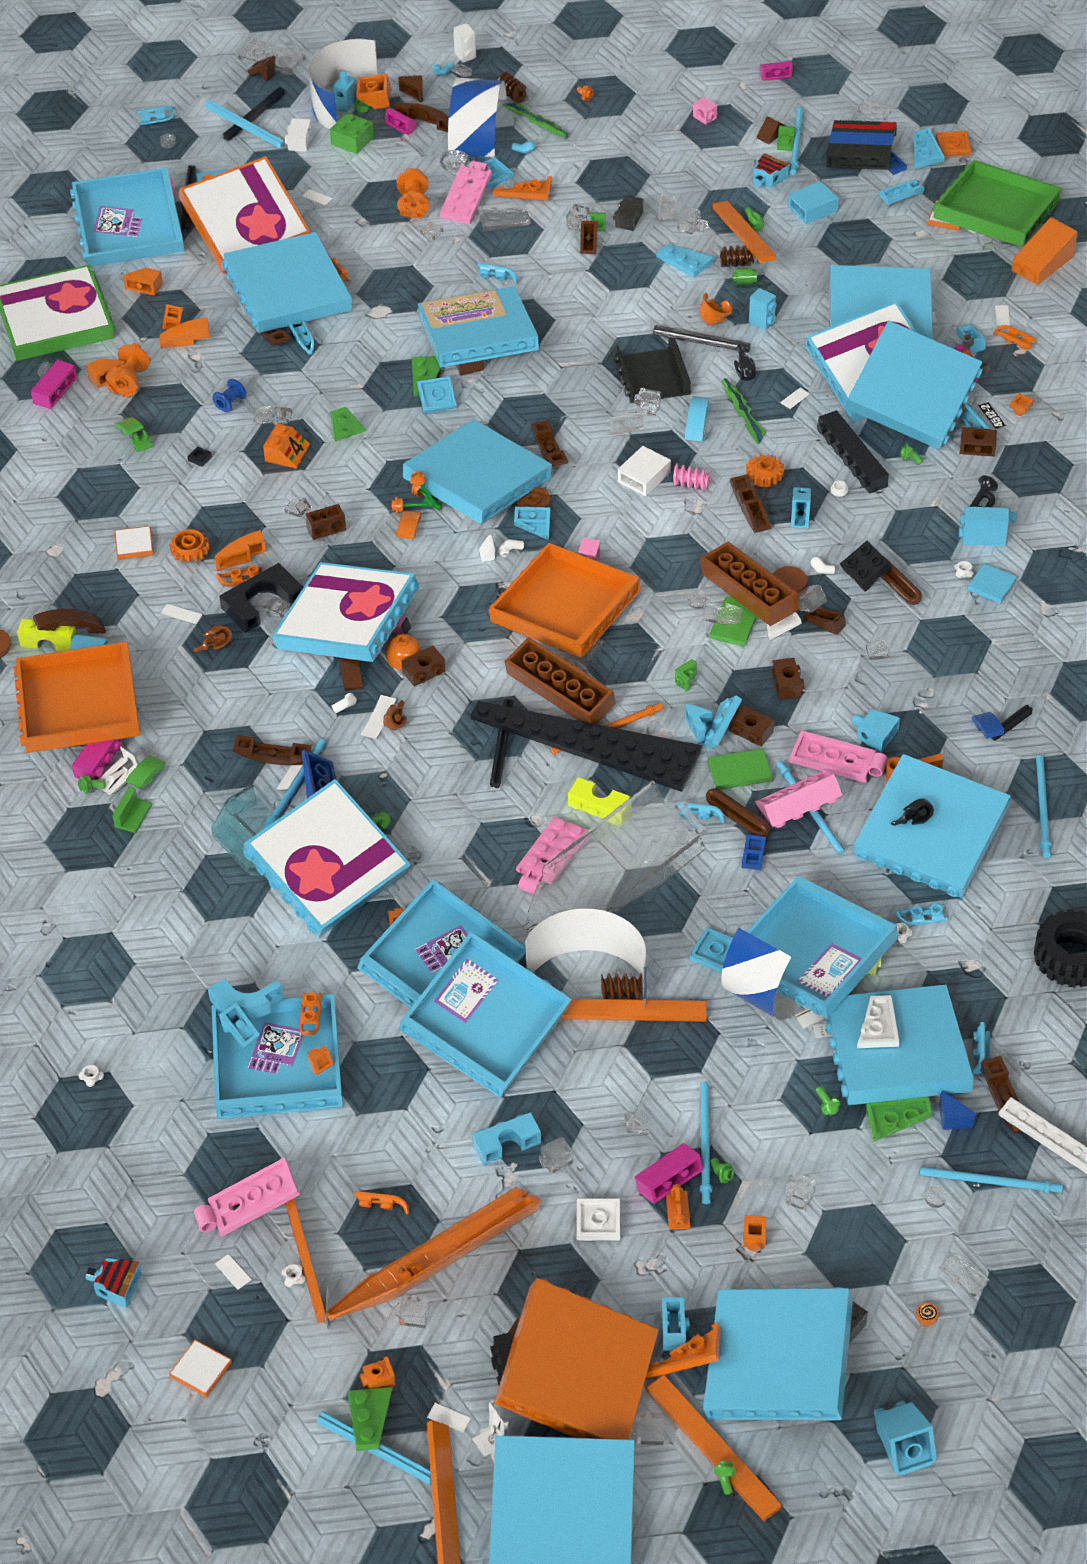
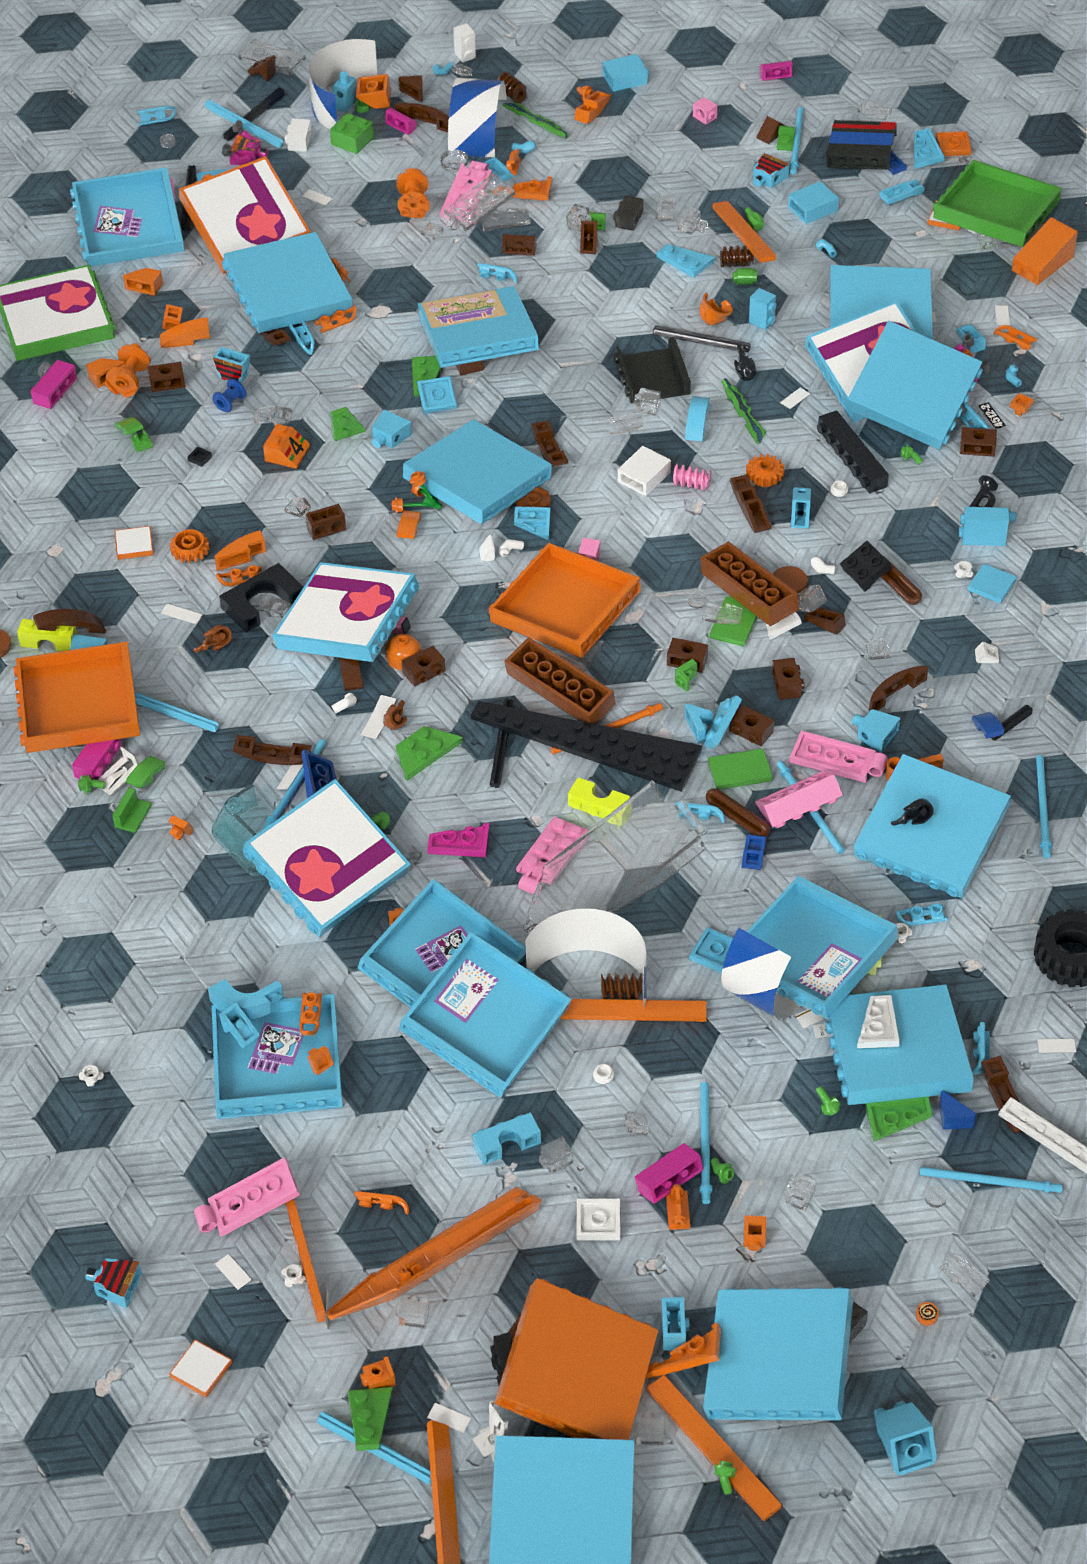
(166, 376): none -> reddish brown brick
(176, 712): none -> medium azure axle
(179, 827): none -> orange tile
(231, 364): none -> torso
(244, 148): none -> torso
(339, 315): none -> orange piece
(390, 430): none -> medium azure torso
(424, 748): none -> bright green wing
(465, 842): none -> dark pink wing
(480, 200): none -> clear hinge
(511, 163): none -> orange piece
(519, 244): none -> reddish brown bracket
(591, 107): none -> orange slope
(603, 1074): none -> white plate
(625, 72): none -> medium azure brick
(682, 651): none -> reddish brown brick
(828, 246): none -> medium azure arm
(911, 676): none -> reddish brown slope
(986, 653): none -> white slope
(1011, 375): none -> medium azure arm
(1056, 1045): none -> white sticker

